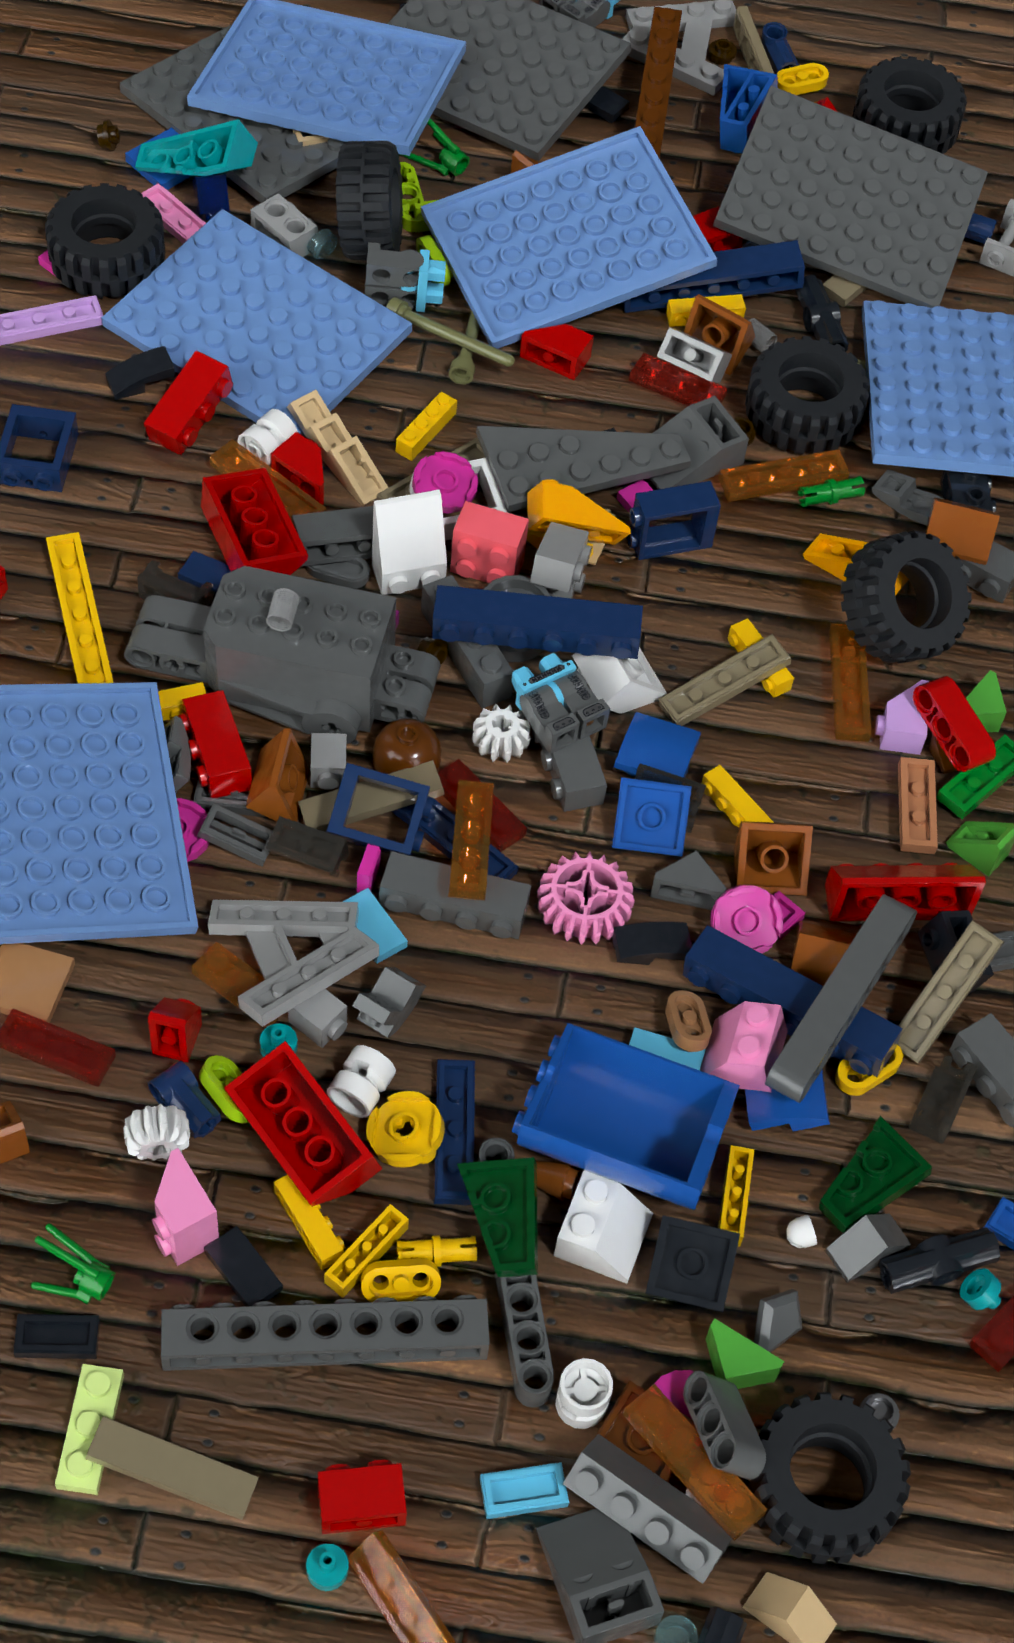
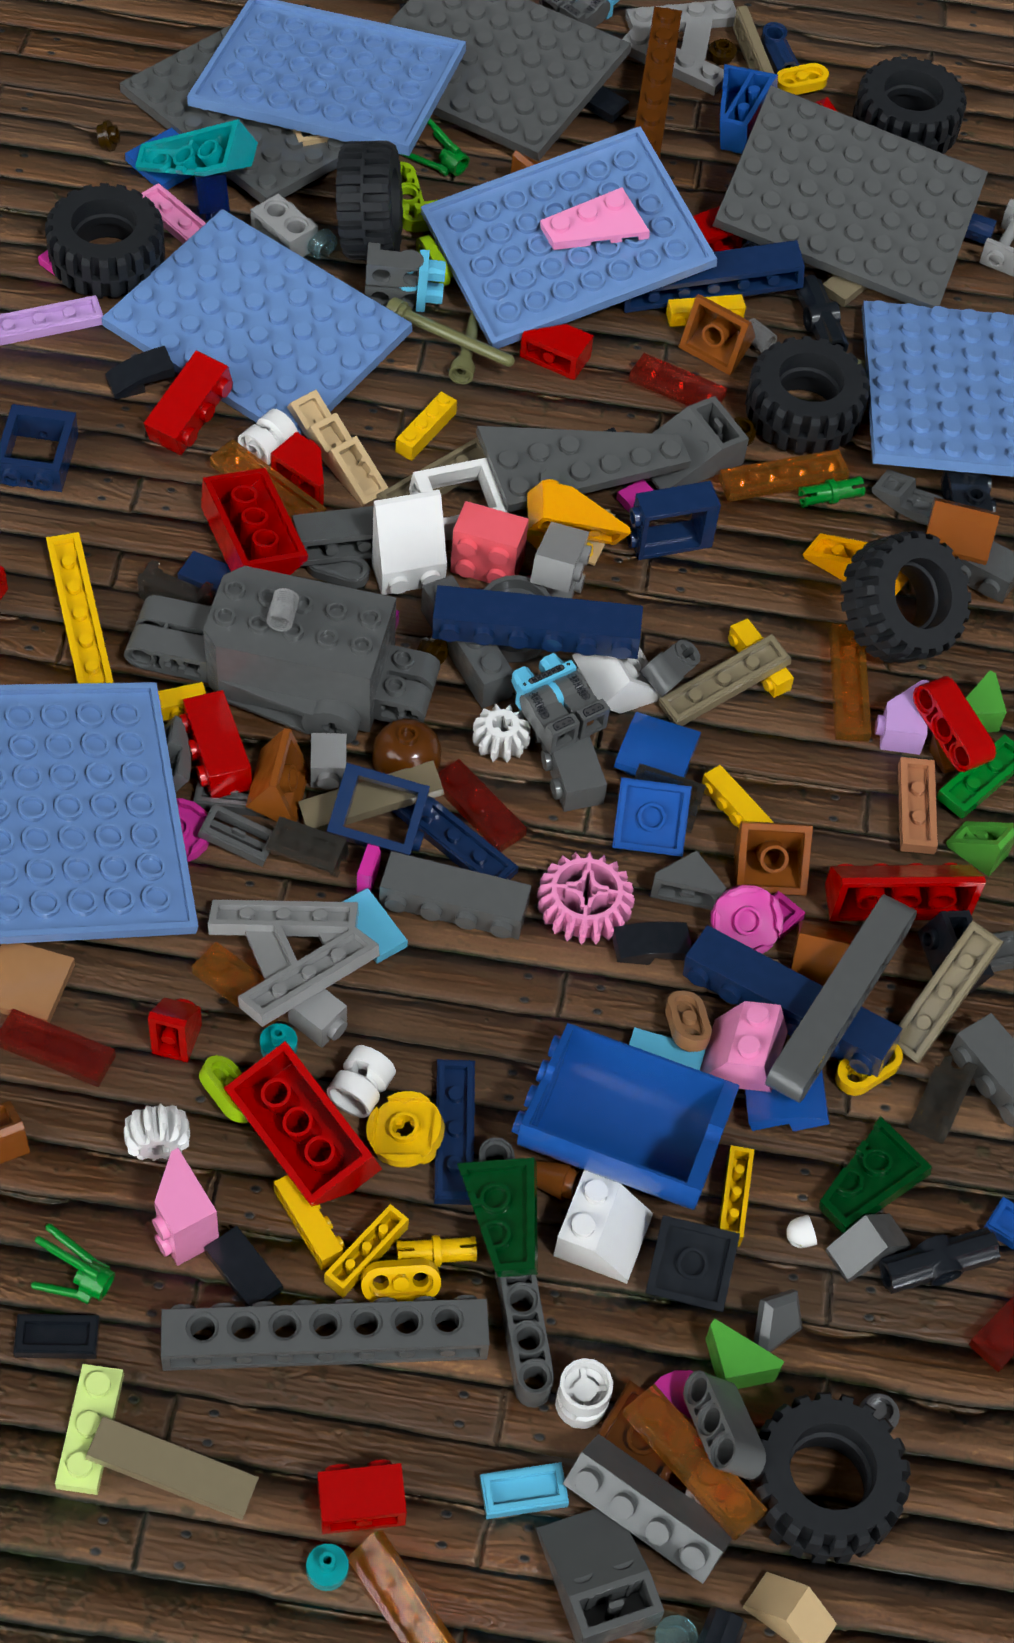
(180, 1088): dark blue piece -> none
(389, 1001): dark grey brick -> none
(448, 474): dark pink tile -> none
(471, 840): clear orange plate -> none
(598, 219): none -> bright pink wing
(670, 667): none -> dark grey piece
(694, 355): light grey brick -> none
(981, 1290): teal tile -> none

